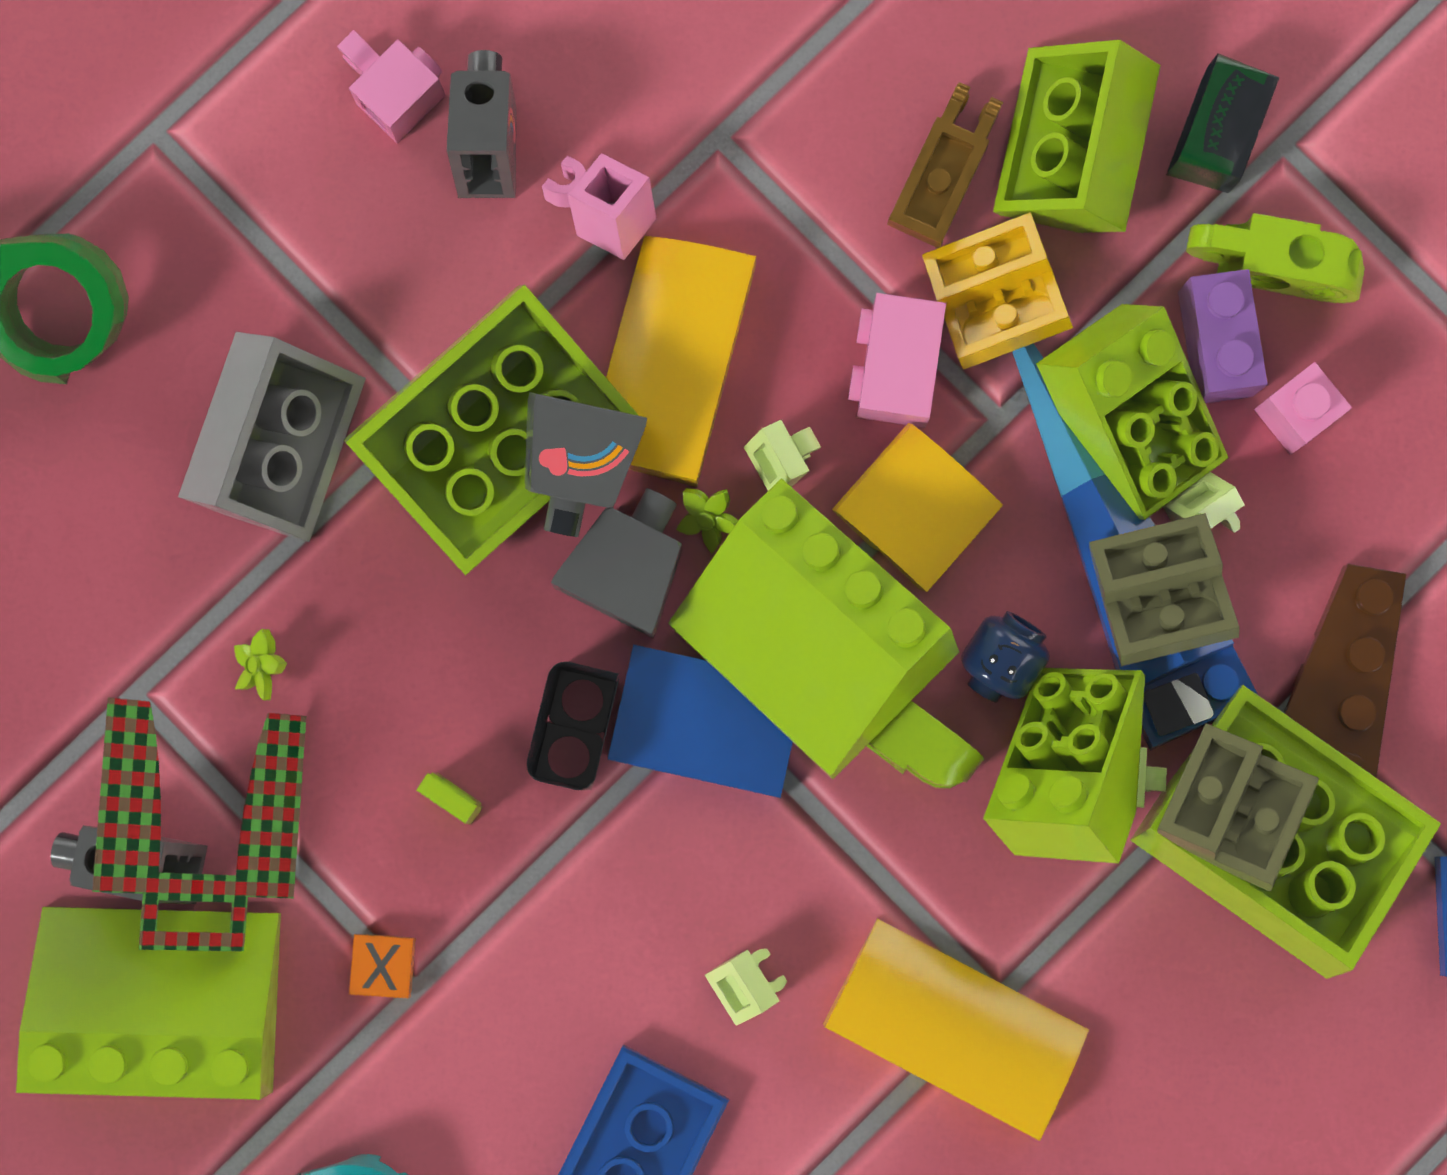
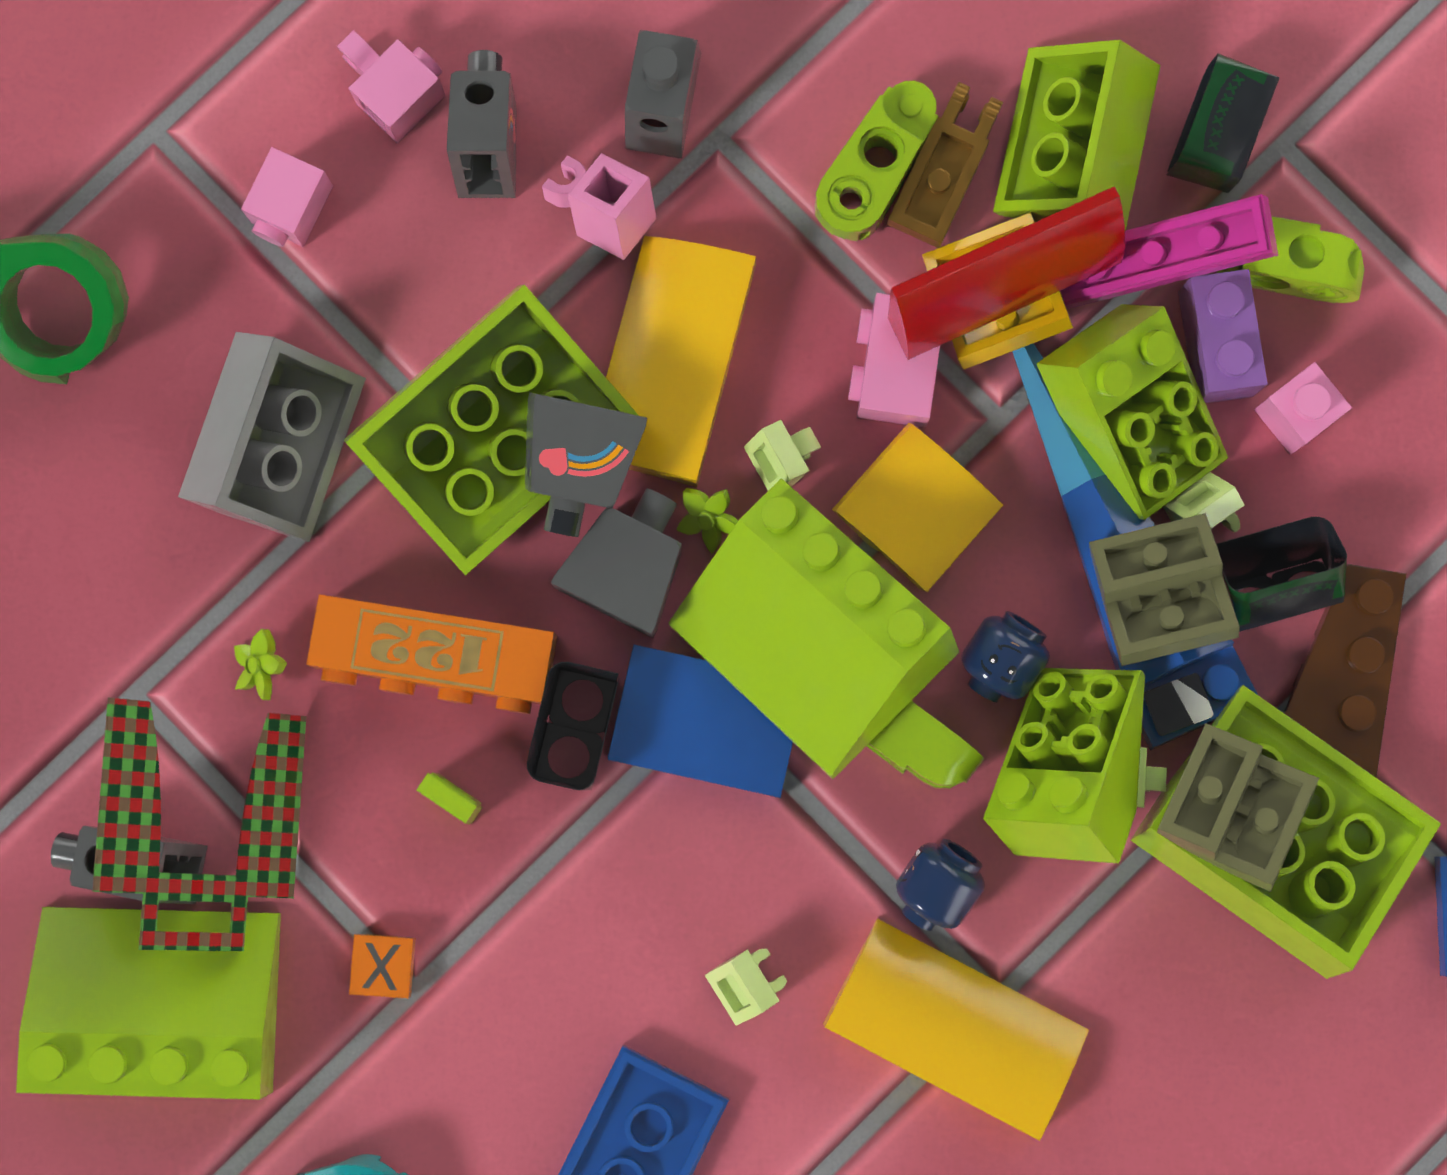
(286, 199): none -> bright pink brick
(430, 651): none -> orange brick
(661, 90): none -> dark grey torso
(897, 122): none -> lime piece
(940, 885): none -> dark blue head
(1008, 273): none -> red slope
(1183, 249): none -> dark pink tile
(1254, 555): none -> black piece

